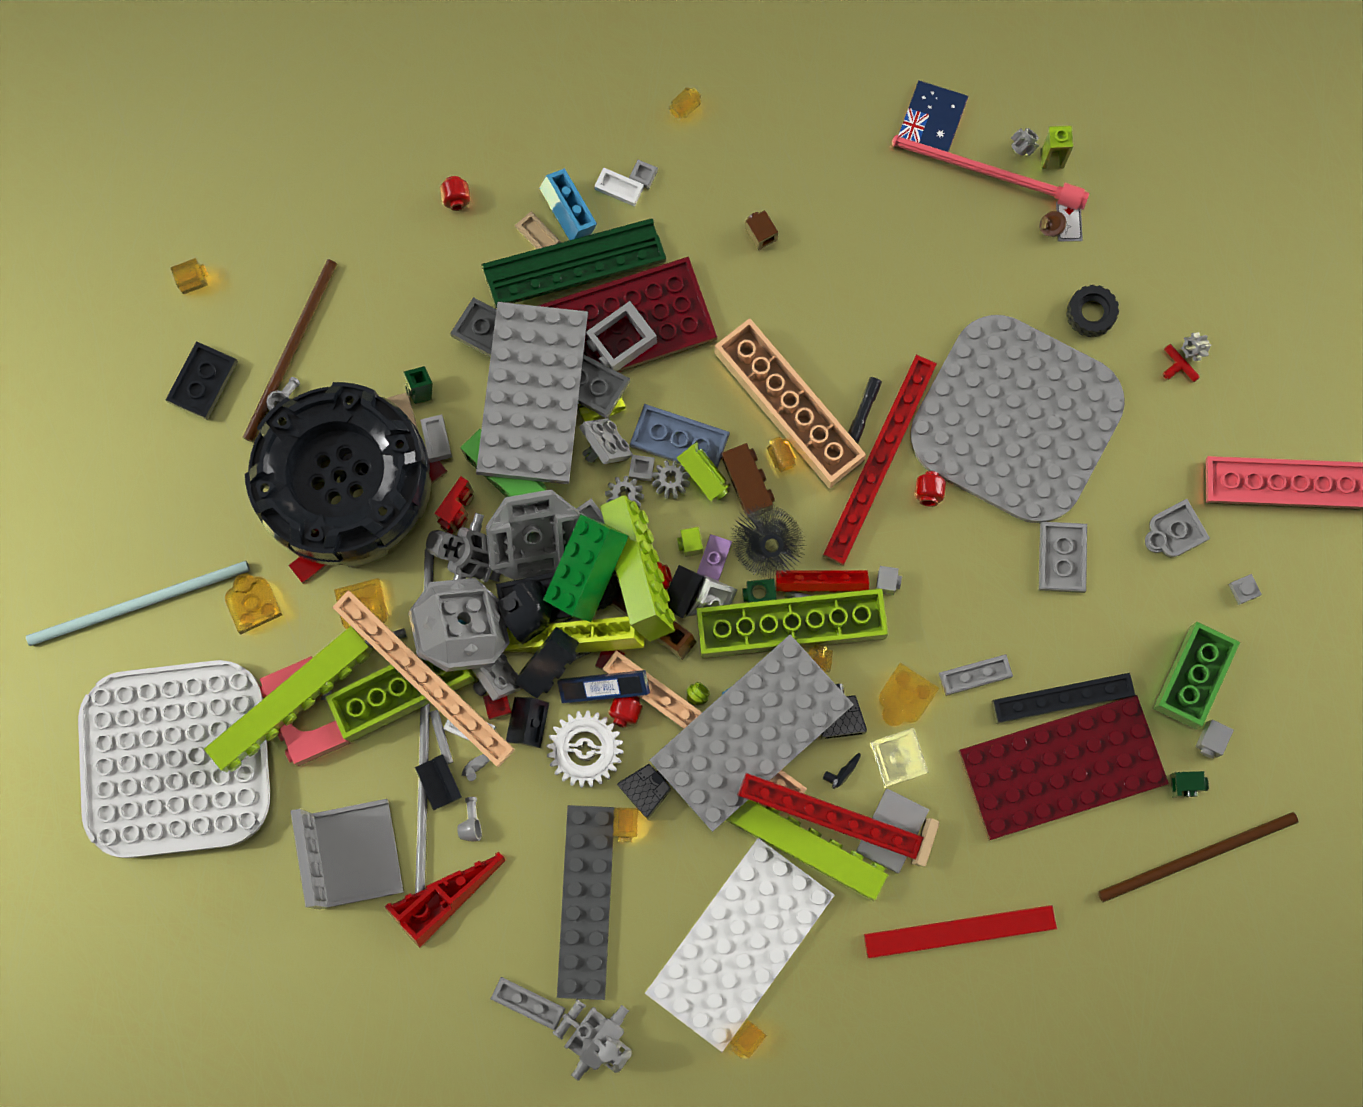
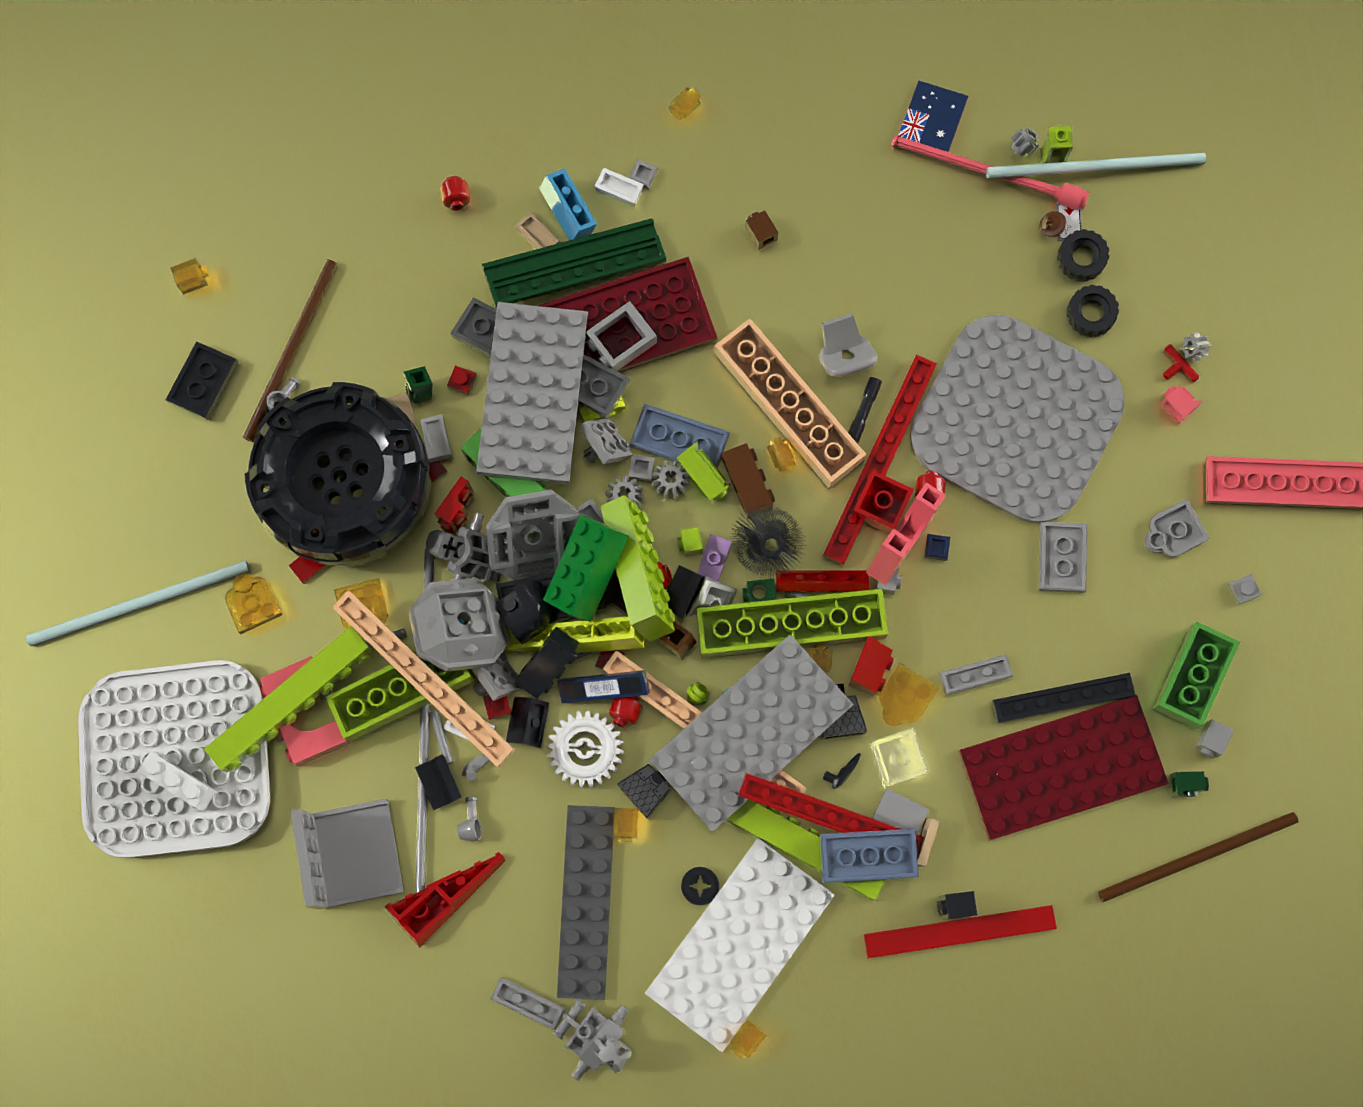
(177, 781): none -> white brick
(461, 380): none -> red plate
(708, 878): none -> black gear
(842, 335): none -> light grey piece
(868, 855): none -> sand blue tile
(871, 667): none -> red slope
(882, 502): none -> red slope
(906, 535): none -> coral arch
(937, 547): none -> dark blue tile
(957, 905): none -> black brick
(1089, 239): none -> black tyre
(1095, 165): none -> light aqua piece
(1179, 402): none -> coral window

